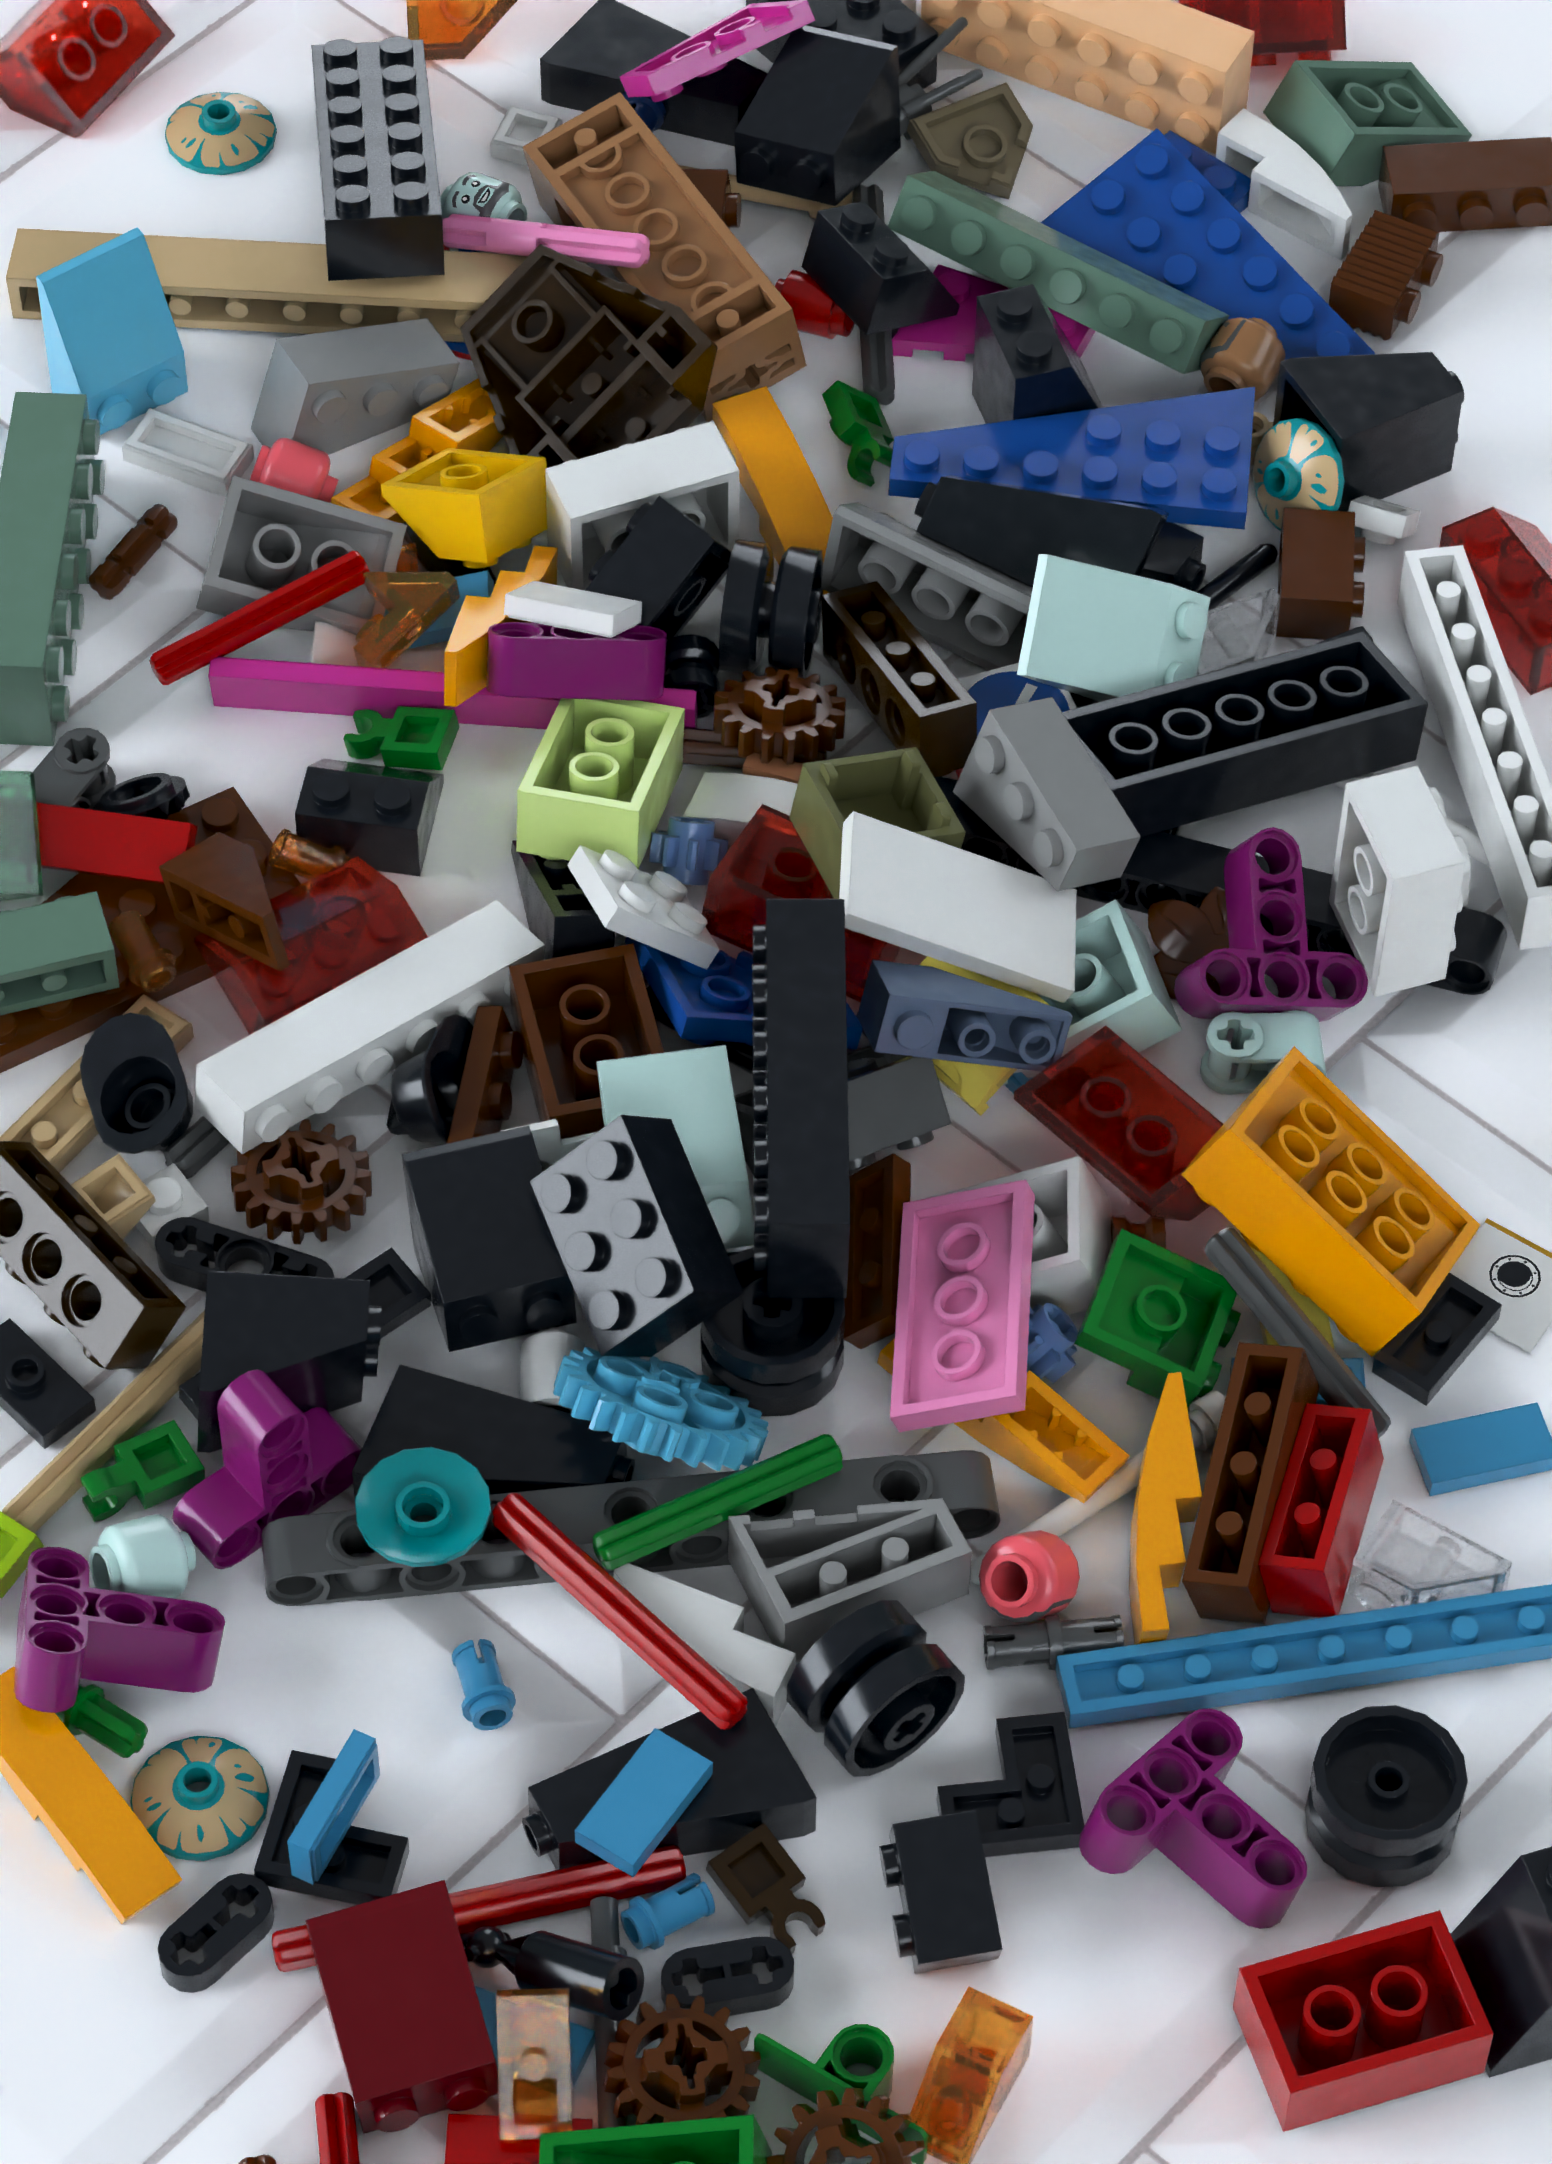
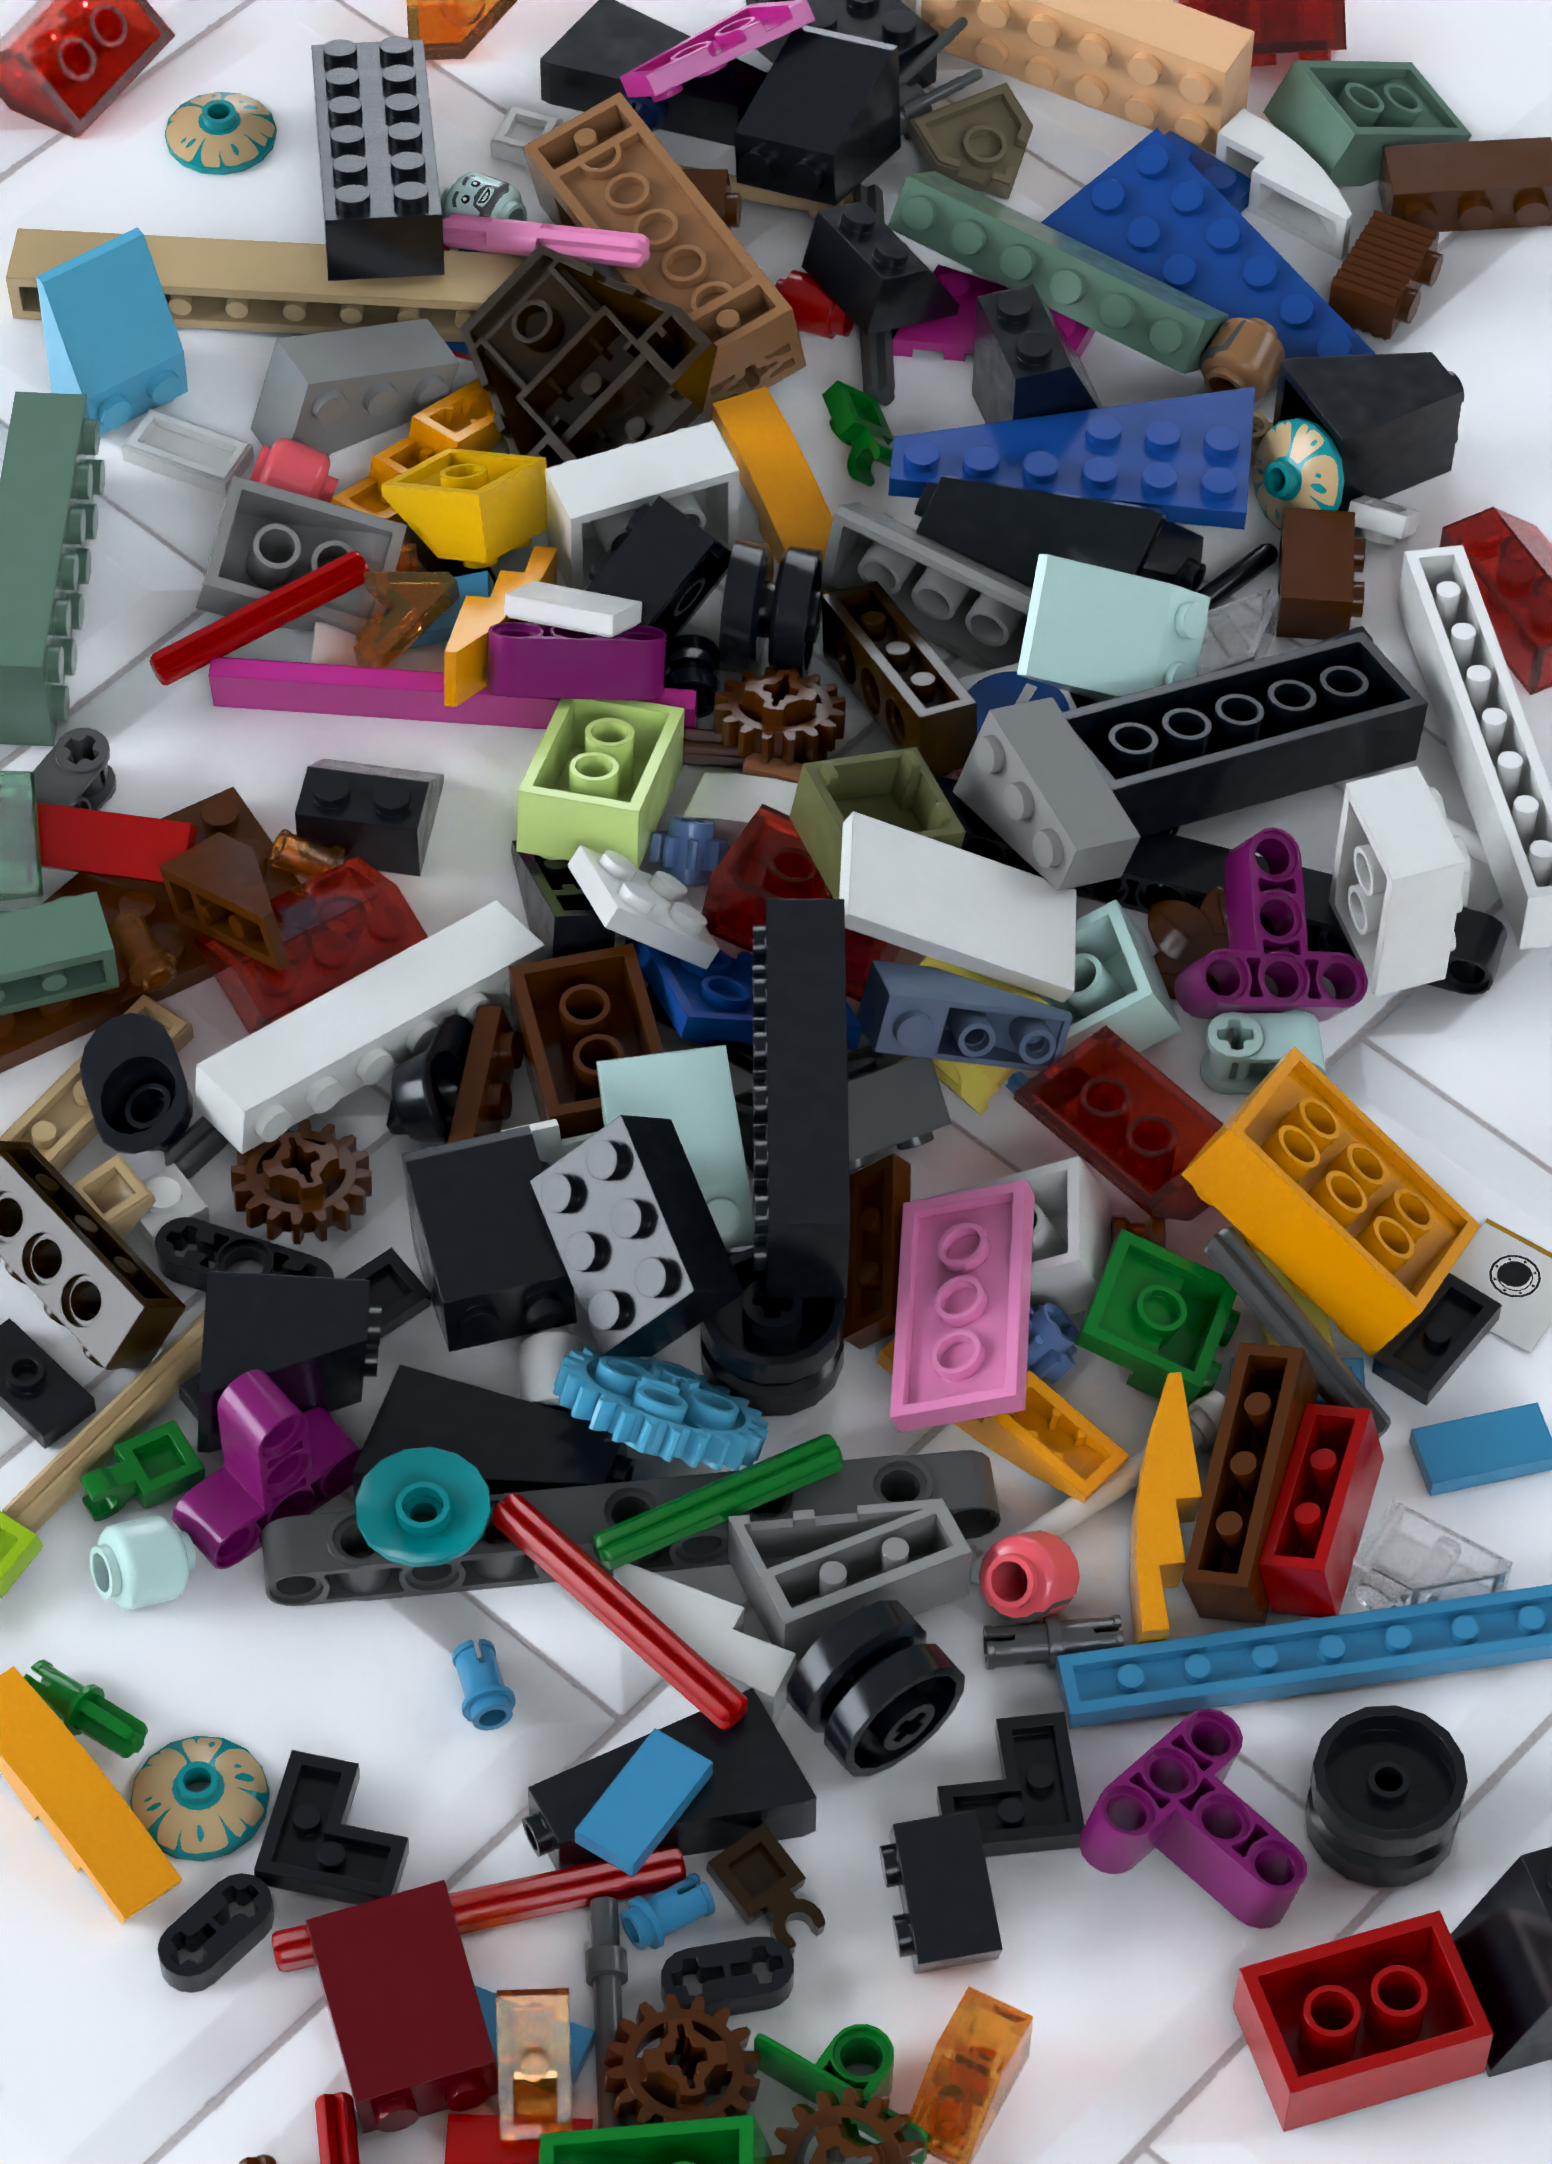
(105, 1636): magenta beam -> none
(133, 552): reddish brown axle -> none
(146, 796): black gear -> none
(334, 1807): dark azure tile -> none
(410, 740): green plate -> none
(596, 1977): black wheel -> none

